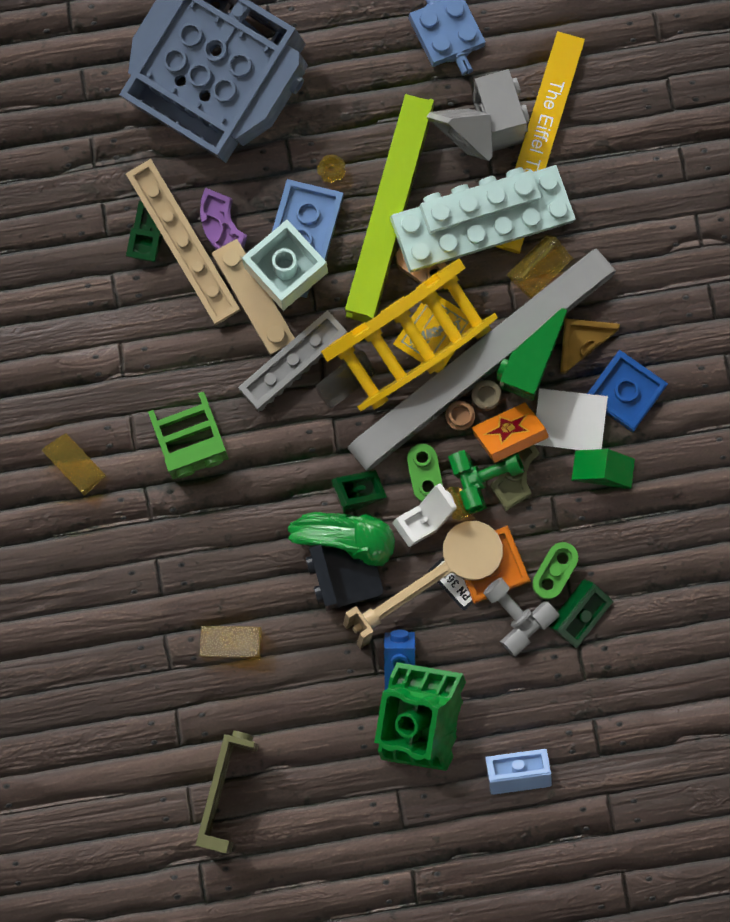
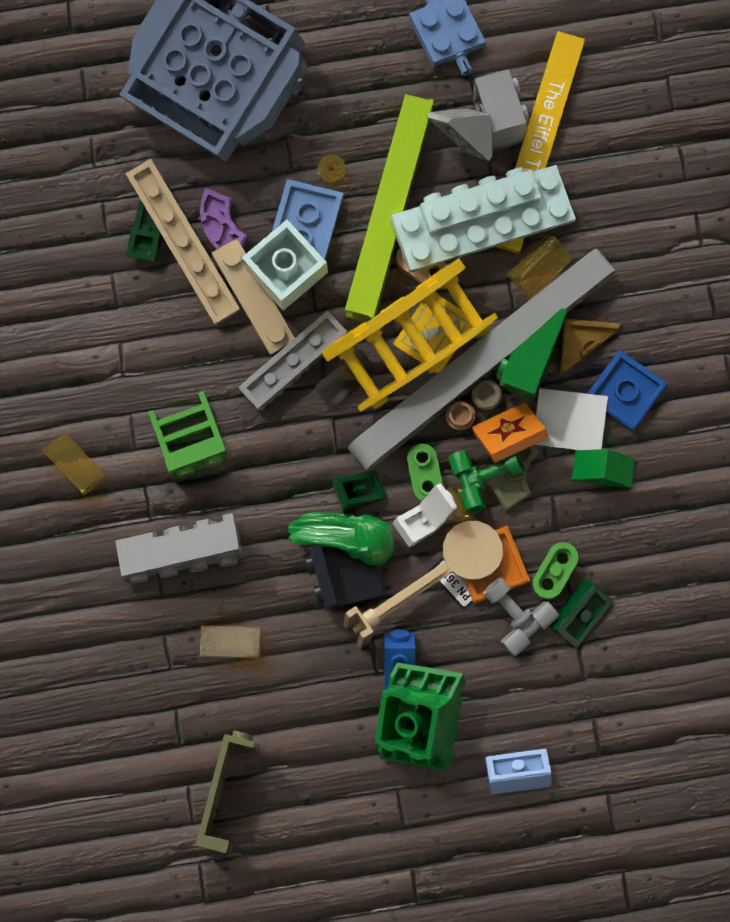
(180, 549): none -> light grey wedge

